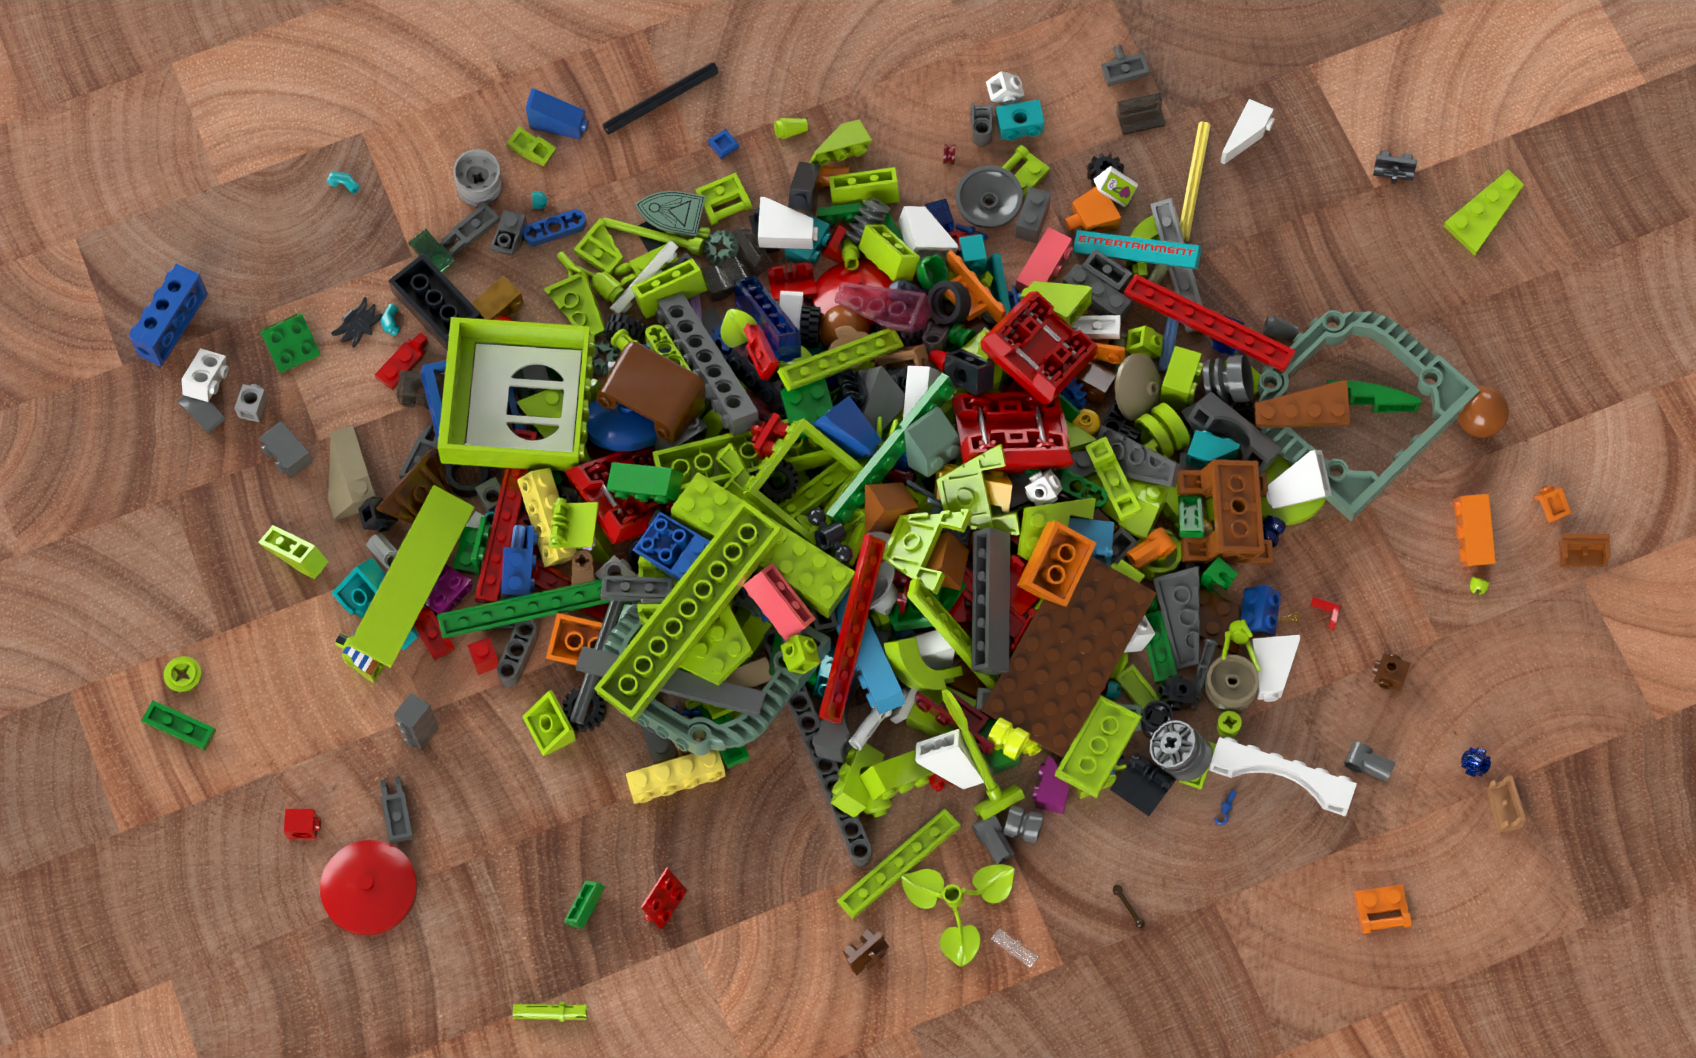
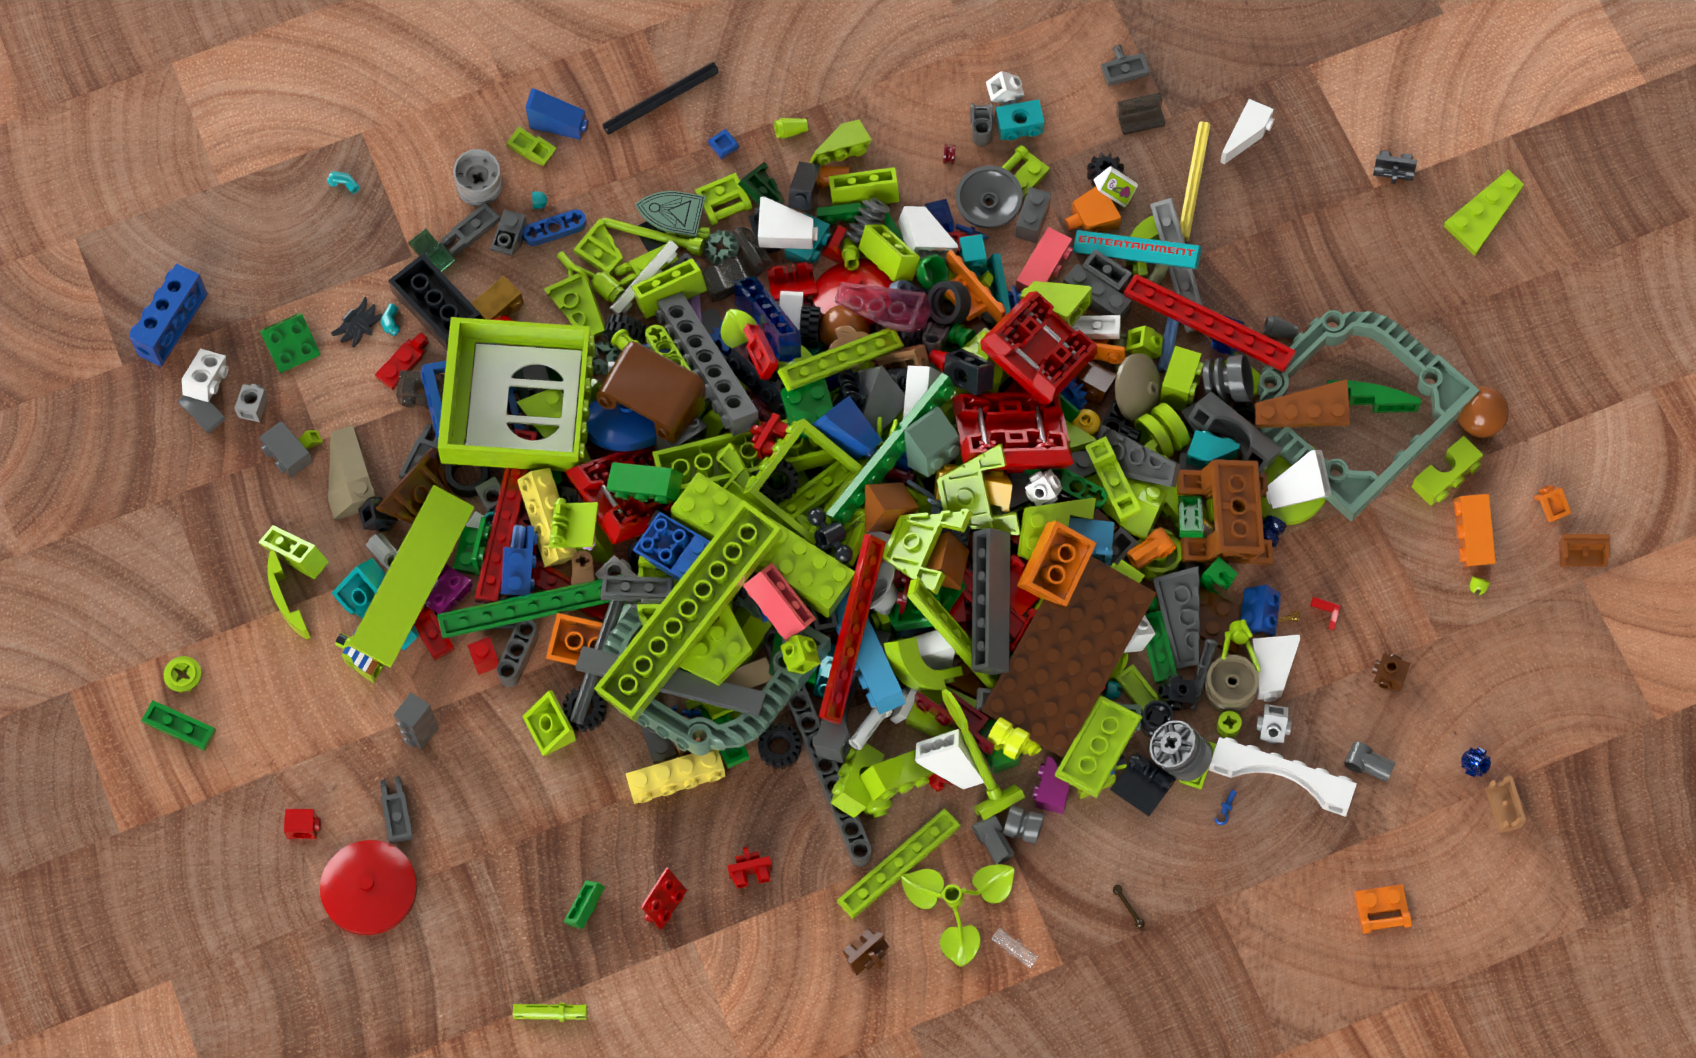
(276, 574): none -> lime slope
(310, 439): none -> lime piece
(749, 864): none -> red hips
(758, 185): none -> dark green wing
(779, 759): none -> black tyre
(1274, 724): none -> light grey brick
(1434, 485): none -> lime arch

